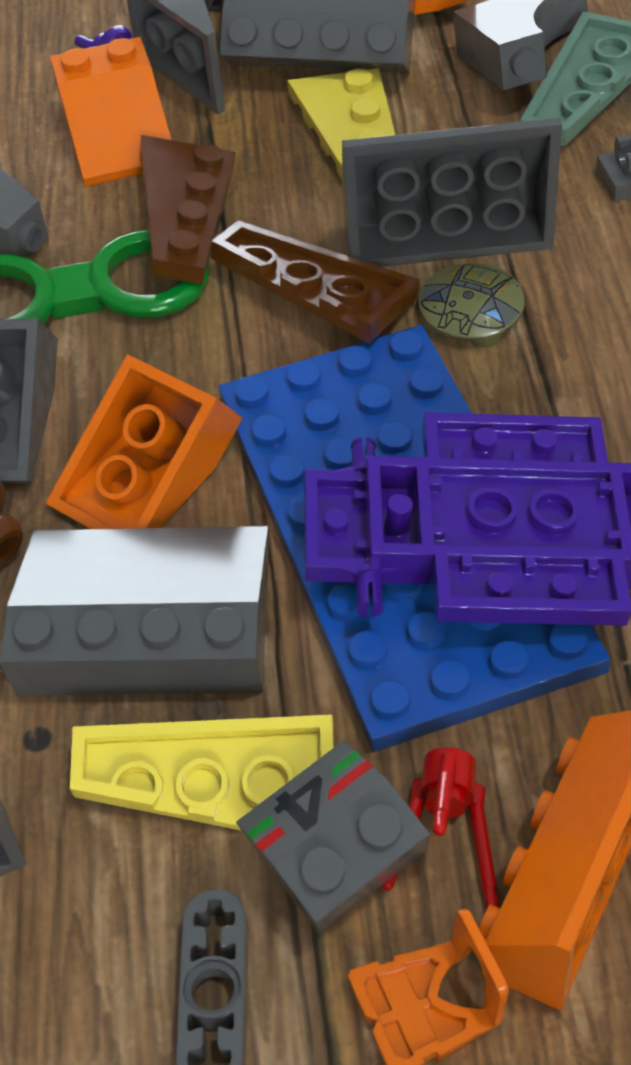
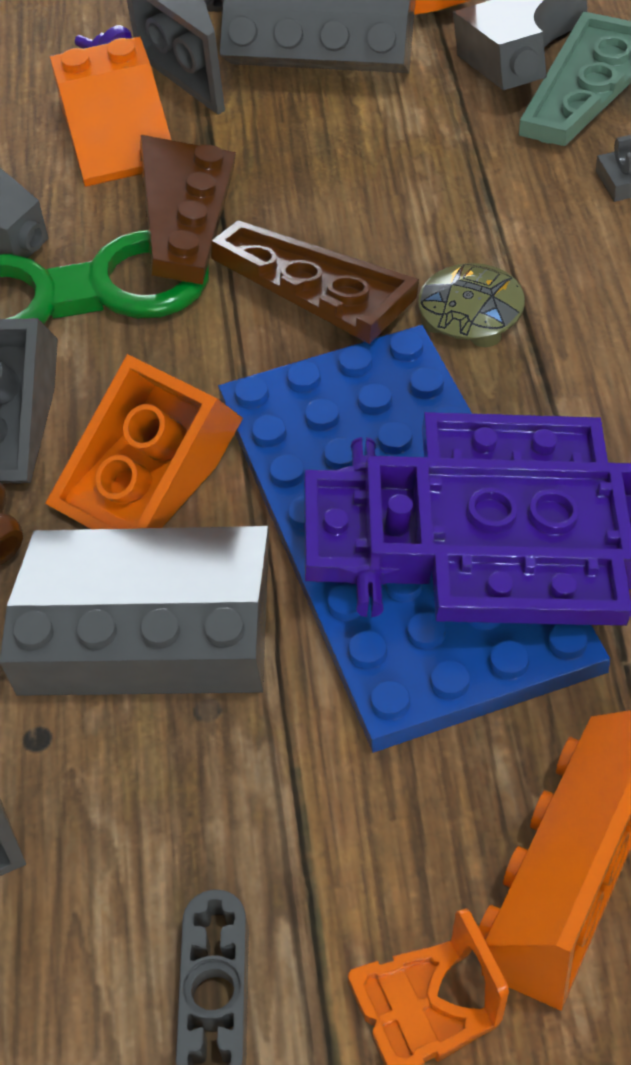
(195, 768): light yellow wing -> none
(334, 834): dark grey slope -> none
(343, 108): light yellow wing -> none
(446, 792): red plant -> none
(451, 192): dark grey slope -> none

